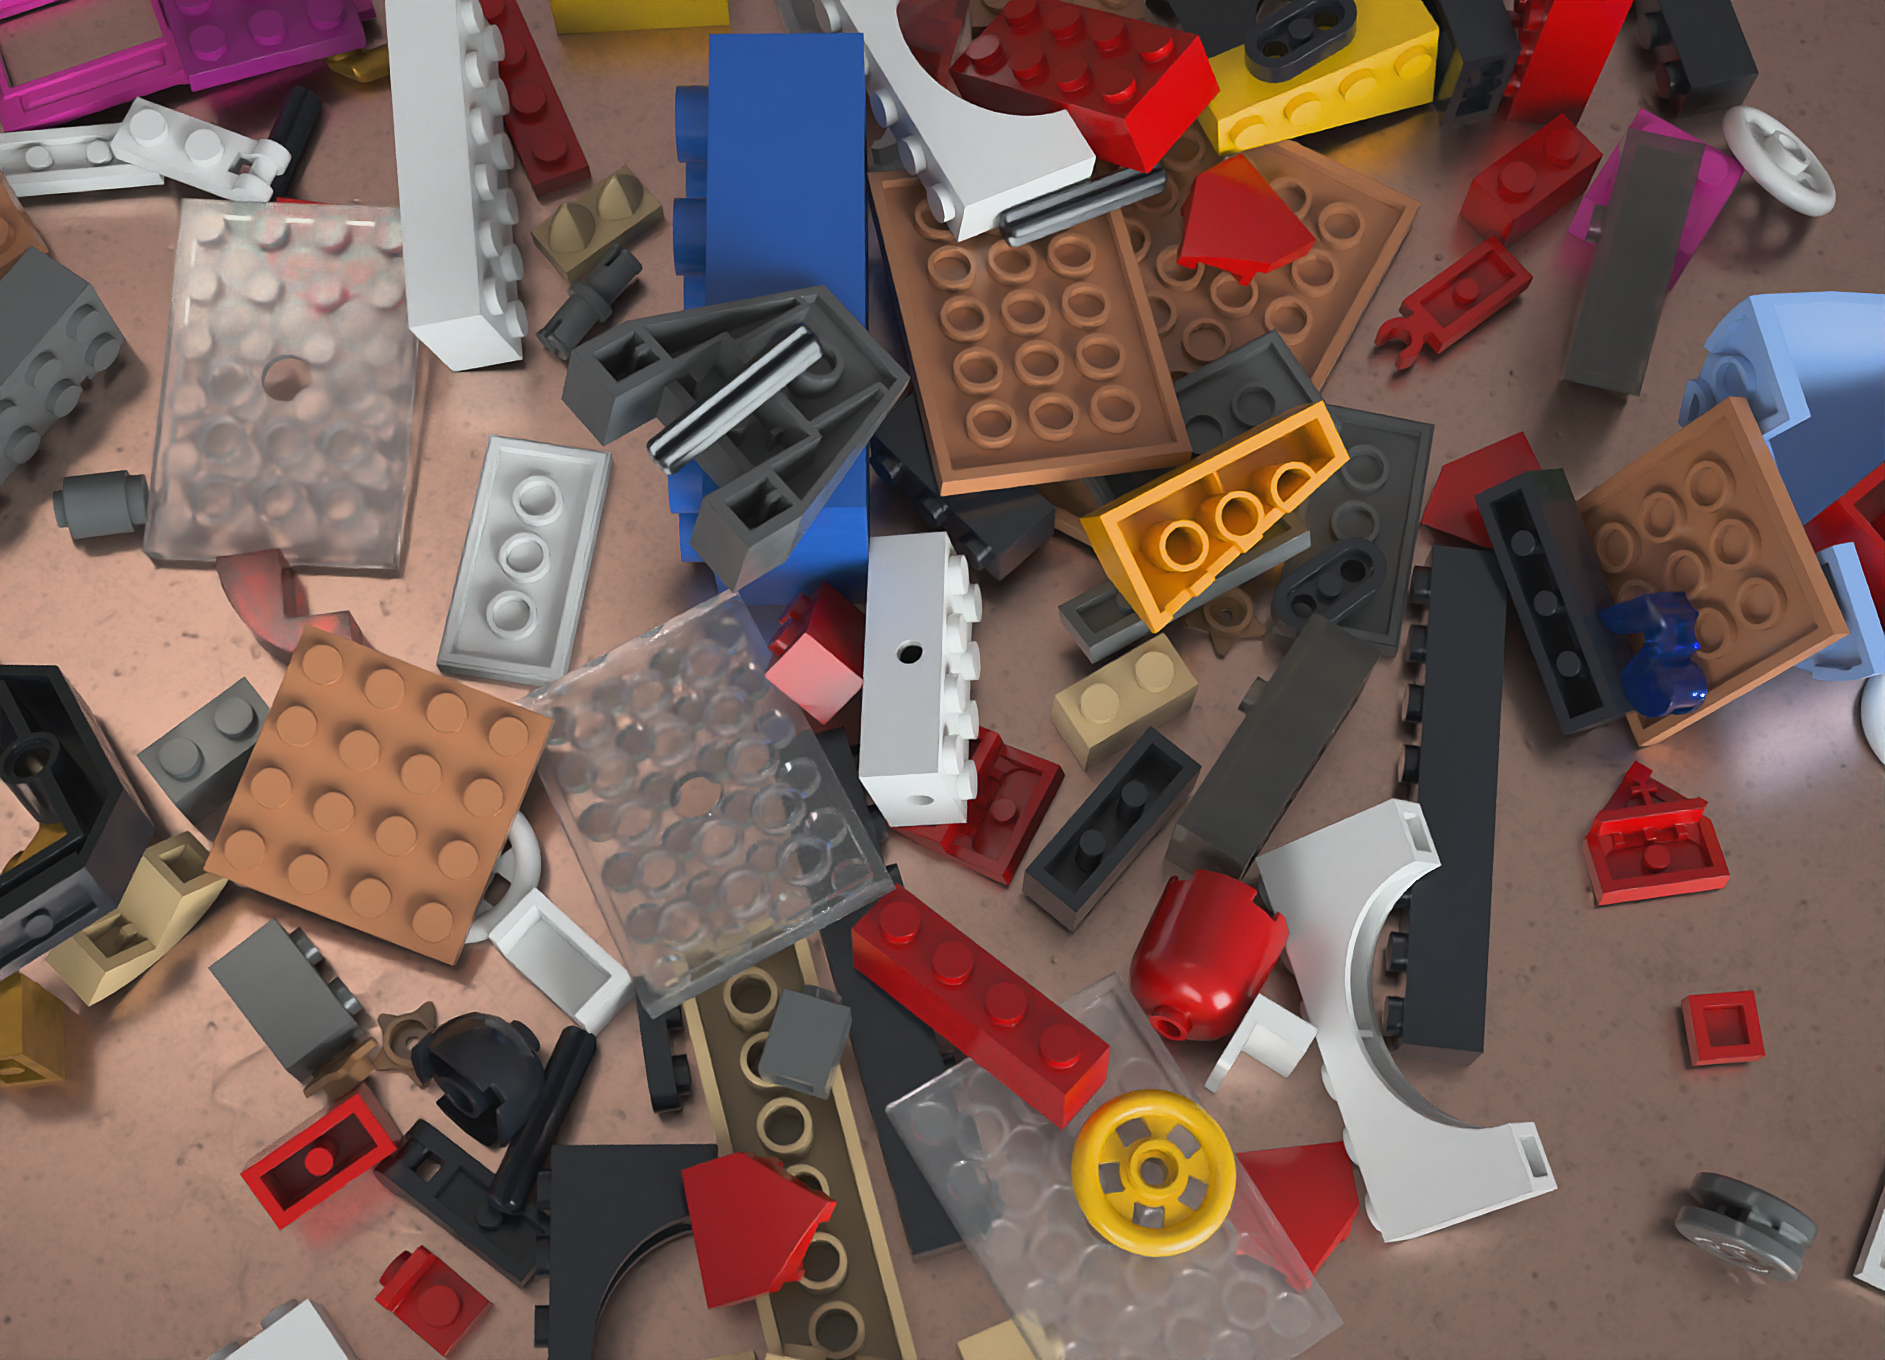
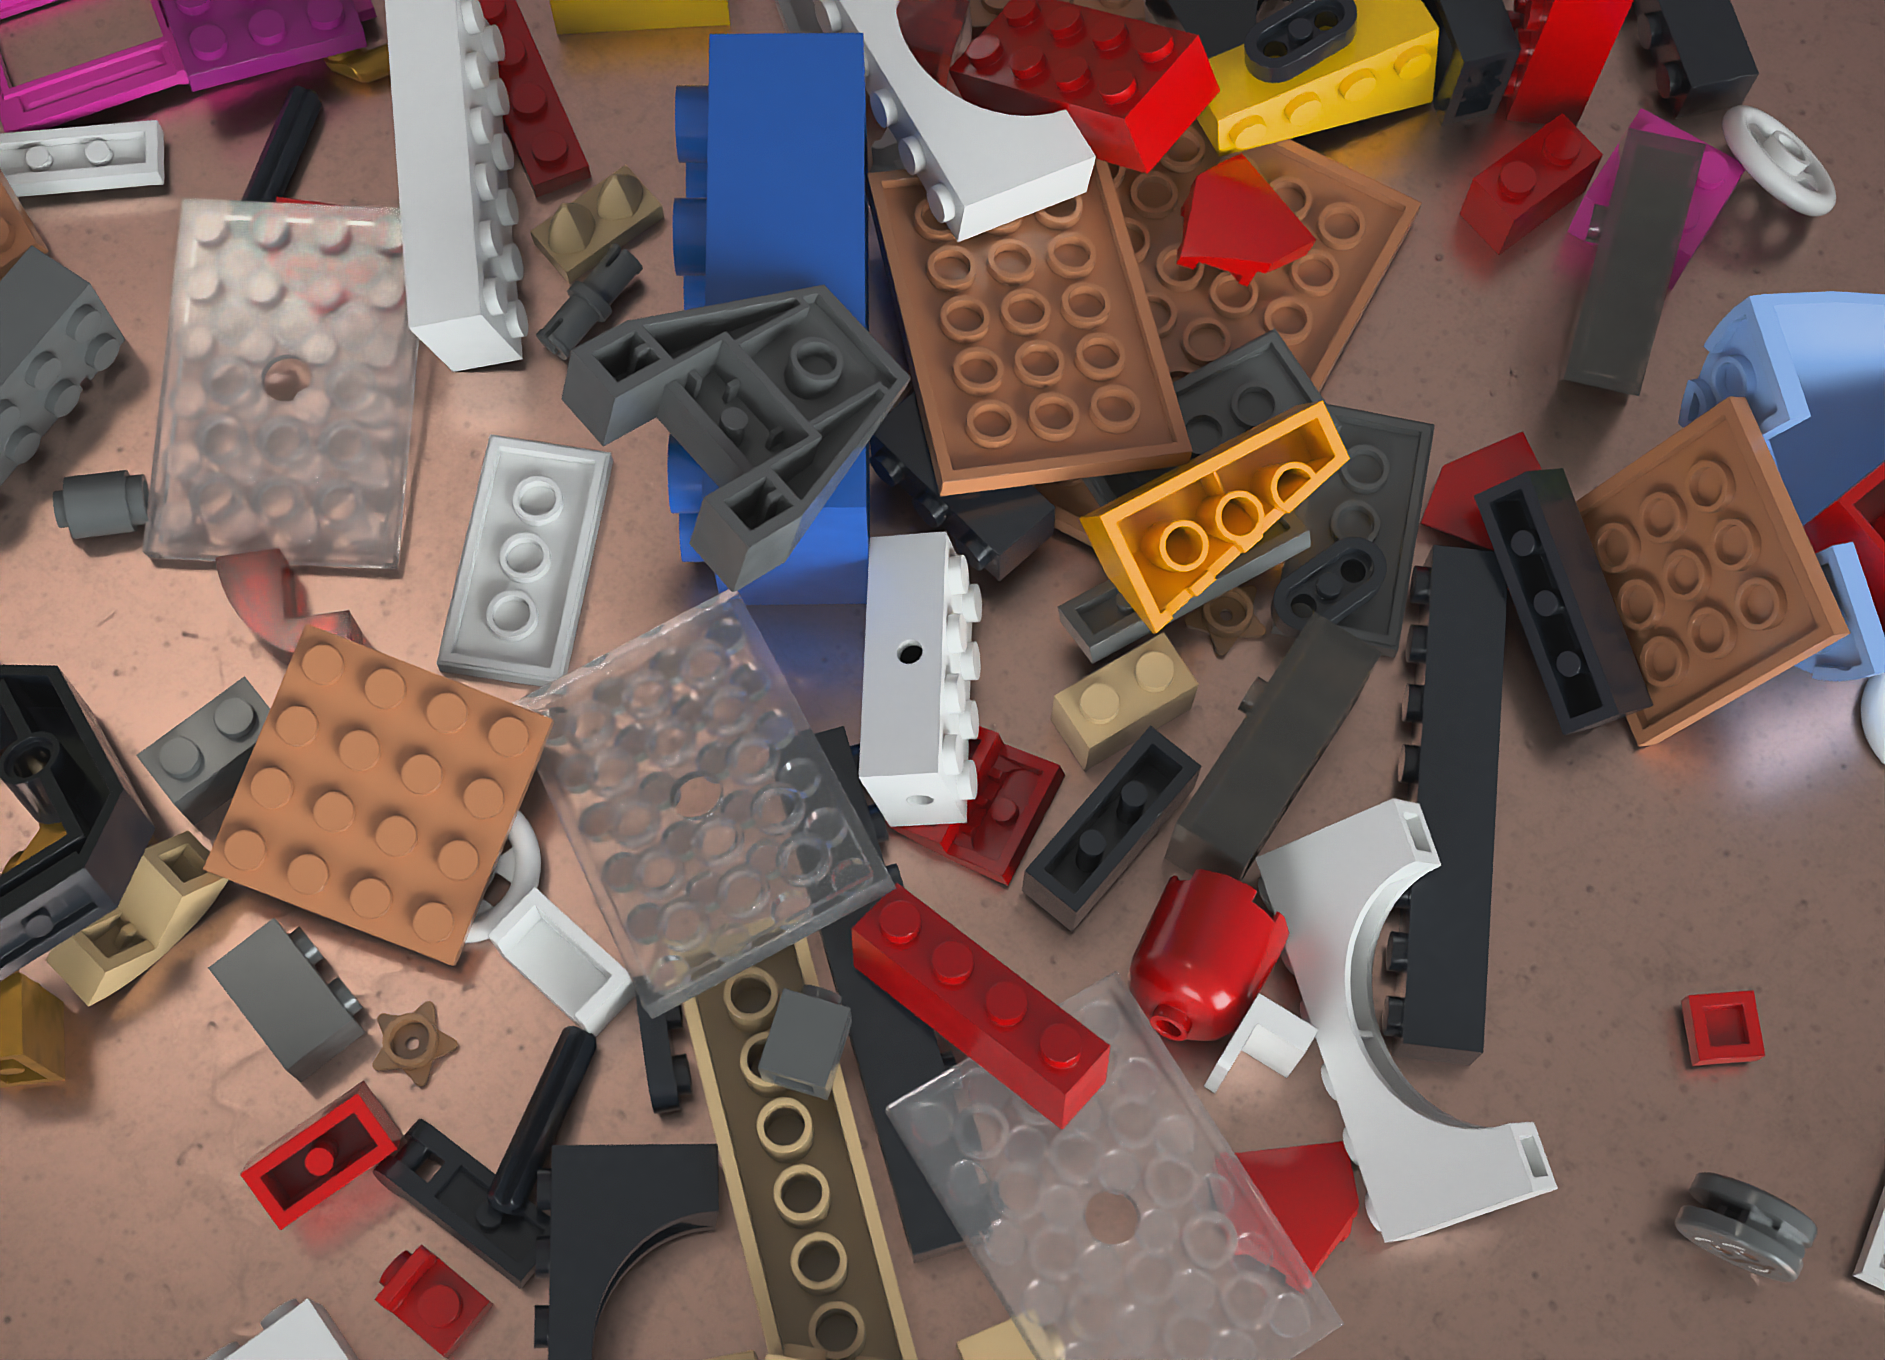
(198, 152): white plate -> none
(343, 1071): medium nougat plate -> none
(486, 1073): black cylinder -> none
(734, 398): axle -> none
(750, 1225): red slope -> none
(819, 651): red brick -> none
(1079, 204): axle -> none
(1113, 1212): yellow plate -> none
(1456, 300): red plate -> none
(1652, 843): red slope -> none
(1661, 674): clear blue leg -> none

